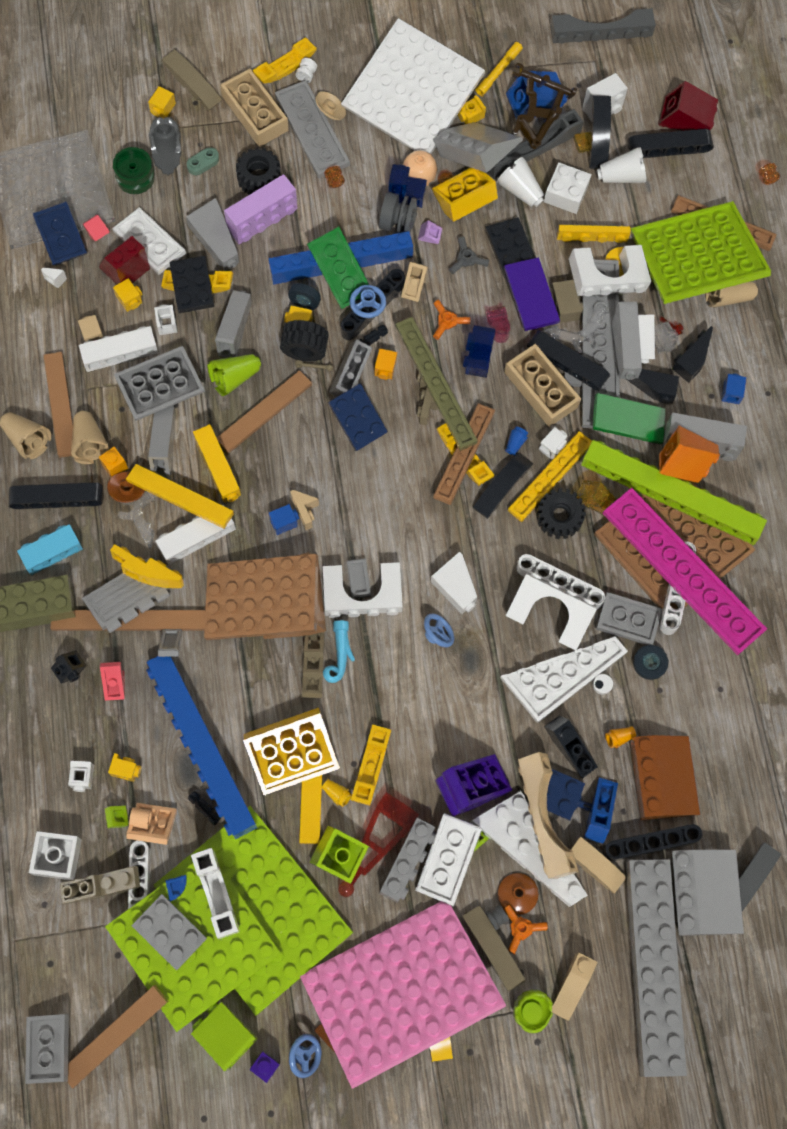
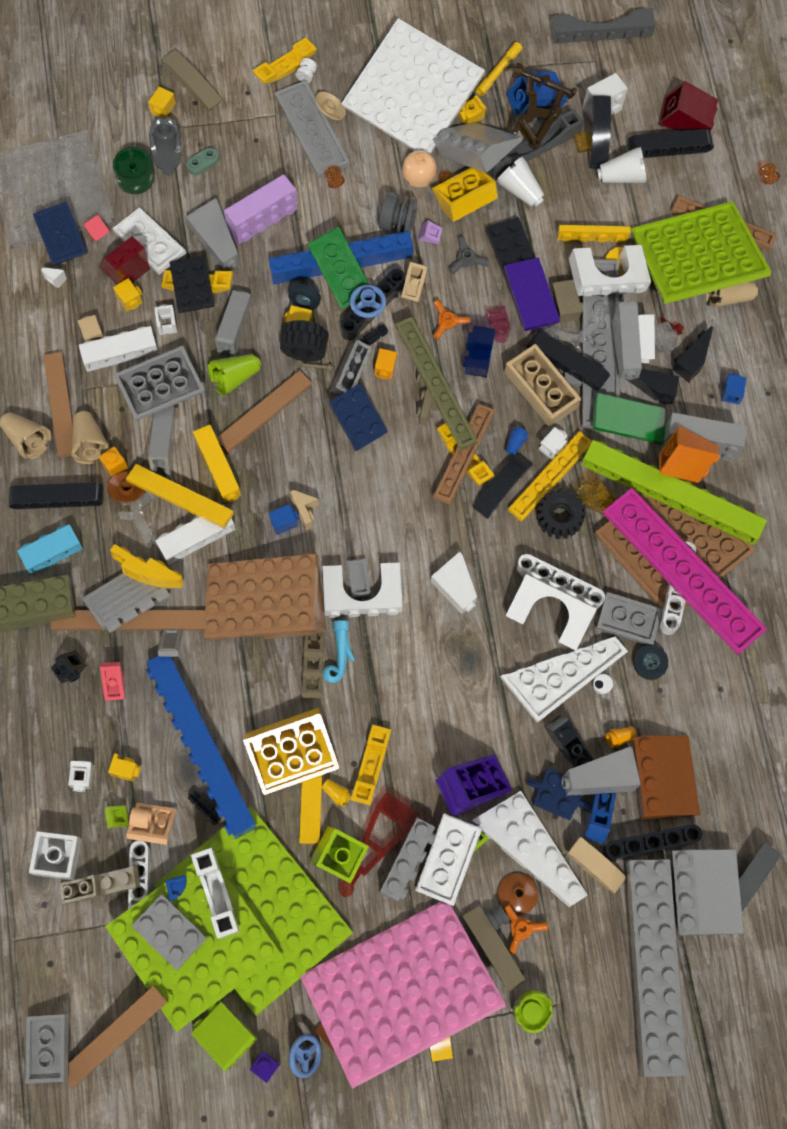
(254, 107): tan brick -> none
(256, 160): black tyre -> none
(404, 185): clear blue brick -> none
(436, 634): medium blue piece -> none
(536, 774): tan arch -> none
(567, 188): white brick -> none
(573, 985): tan slope -> none
(604, 775): none -> light grey slope

